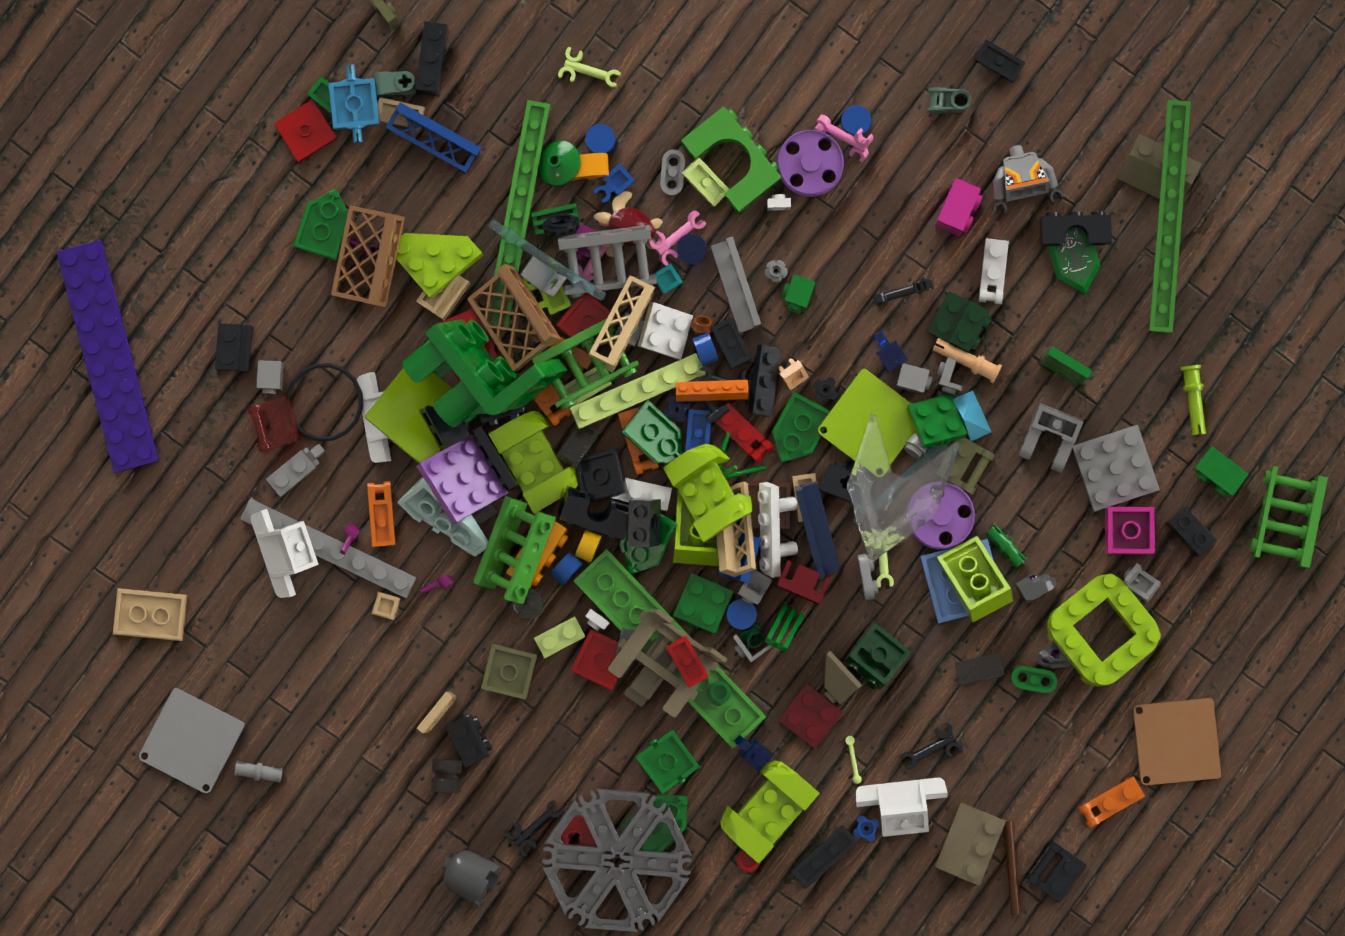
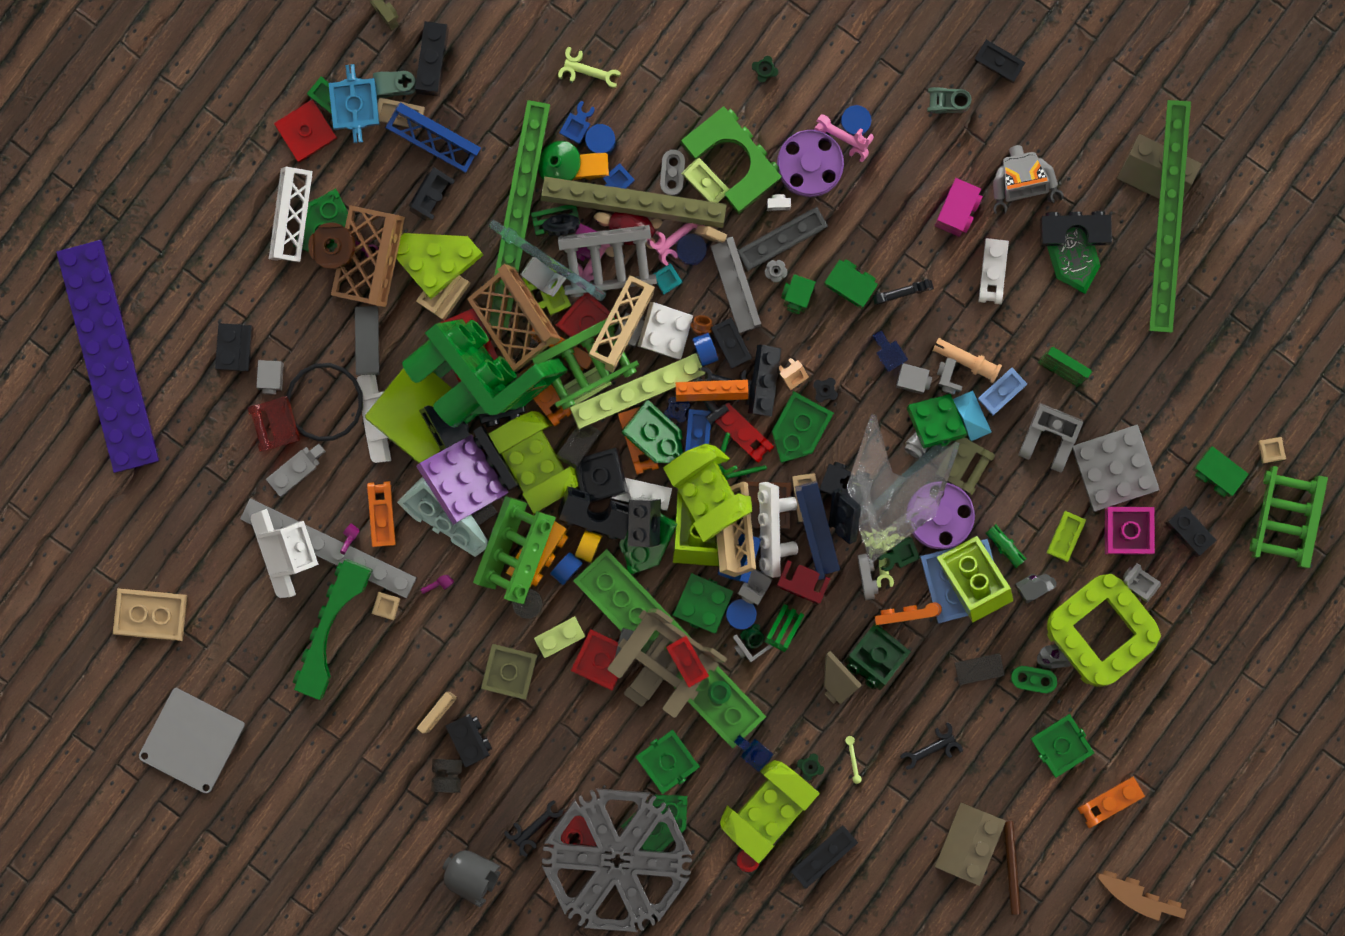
(258, 771): light grey pin -> none
(281, 214): none -> white fence
(315, 672): none -> green arch
(342, 254): none -> reddish brown plate
(367, 340): none -> dark grey tile
(429, 193): none -> black window
(576, 126): none -> blue plate
(596, 620): white plate -> none
(633, 202): none -> olive plate
(711, 234): none -> tan tile
(764, 75): none -> dark green plate
(782, 239): none -> dark grey tile
(810, 716): dark red plate -> none
(811, 760): none -> dark green plate
(844, 516): none -> black plate
(850, 283): none -> green brick
(851, 414): lime piece -> none
(870, 833): blue plate -> none
(901, 554): none -> dark green plate
(902, 803): white plate -> none
(910, 613): none -> orange plate
(960, 322): dark green plate -> none
(1002, 391): none -> light blue plate
(1062, 745): none -> green plate
(1062, 875): black plate -> none
(1066, 536): none -> lime plate
(1130, 894): none -> medium nougat slope
(1177, 741): medium nougat piece -> none
(1193, 388): lime pin -> none
(1271, 450): none -> tan tile

